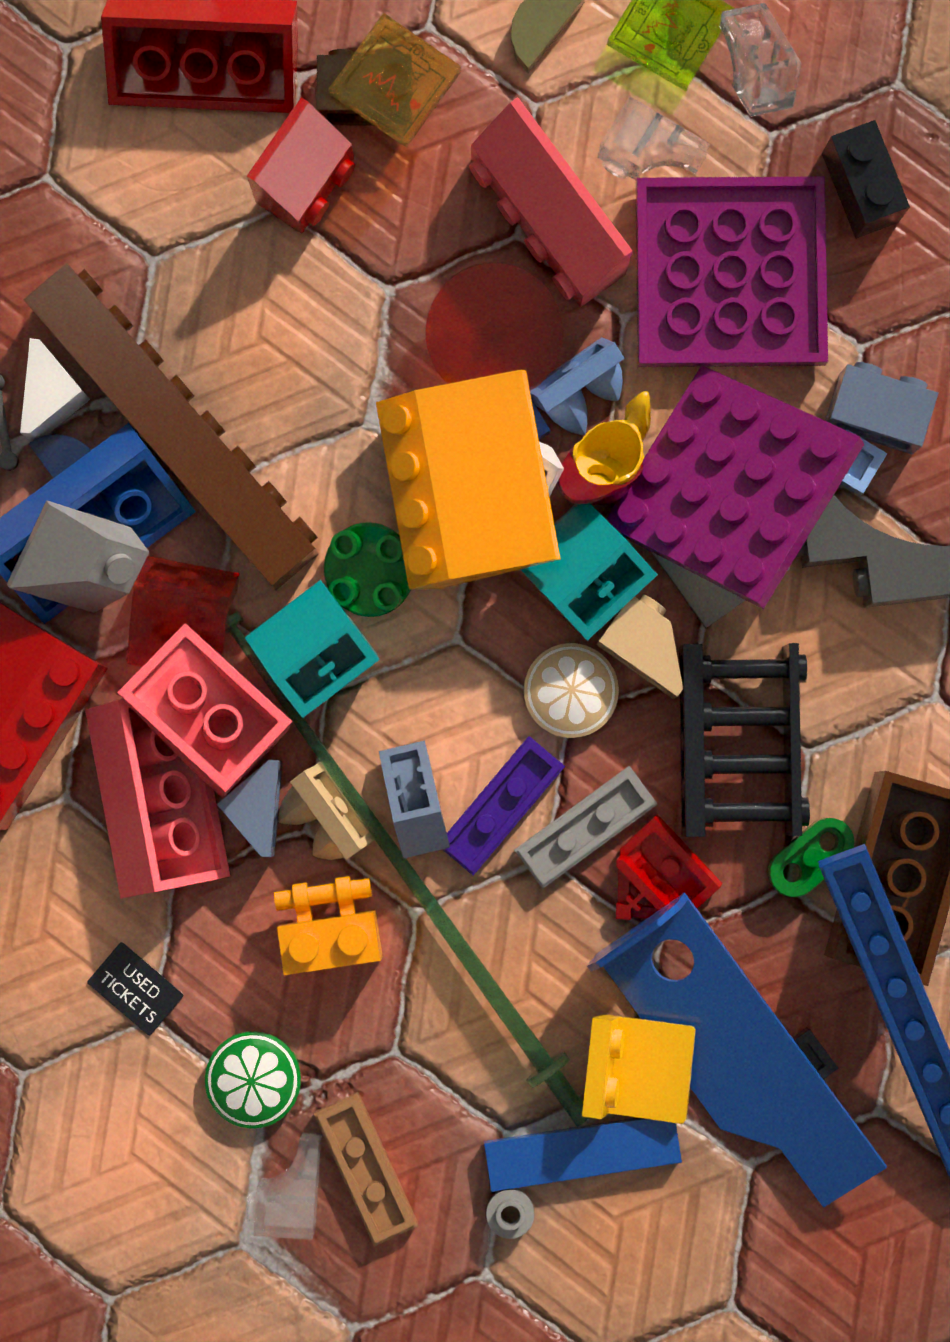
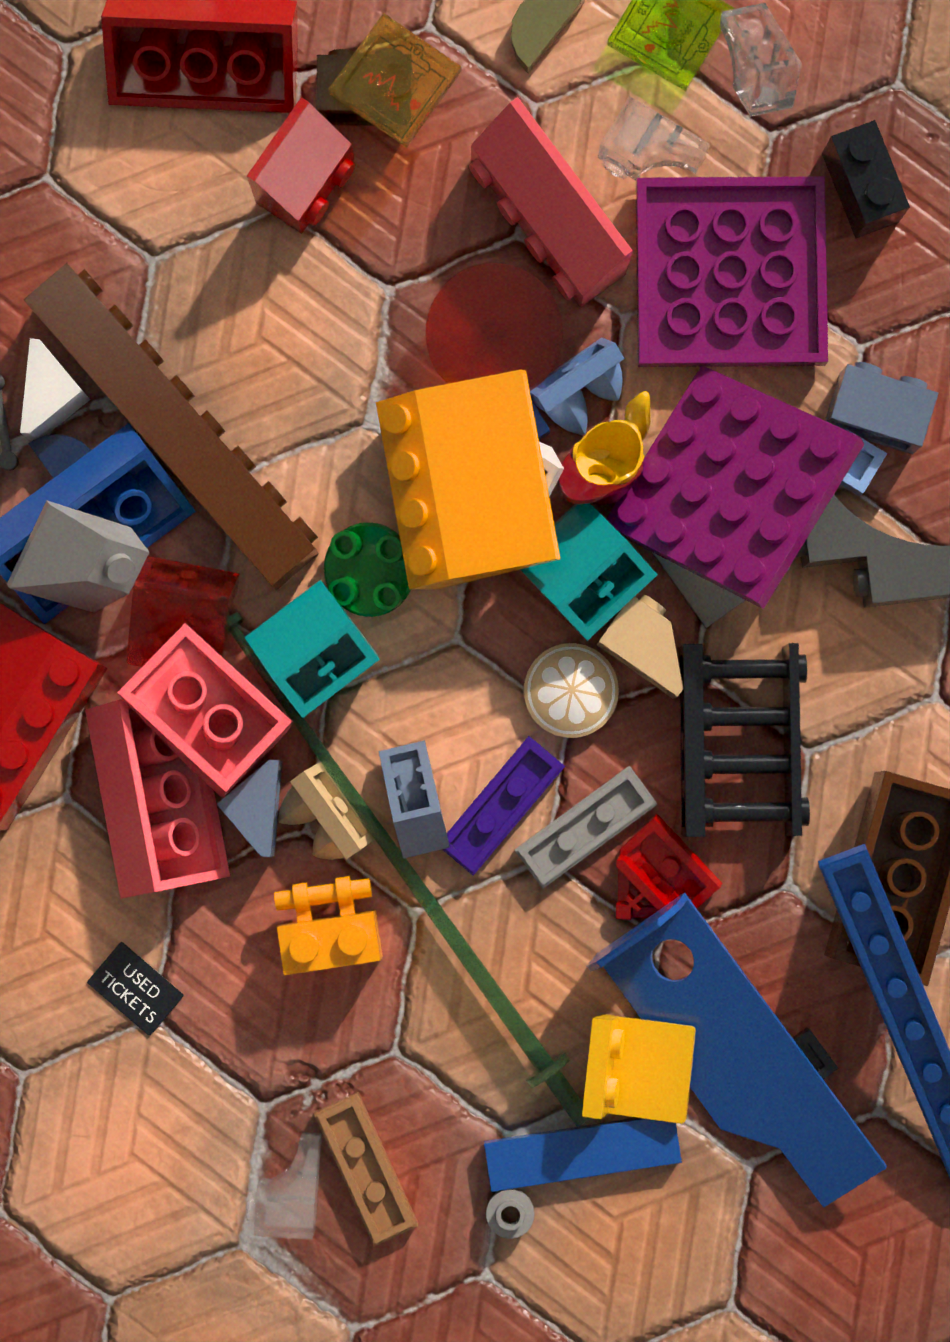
(252, 1079): dish -> none
(805, 853): green plate -> none

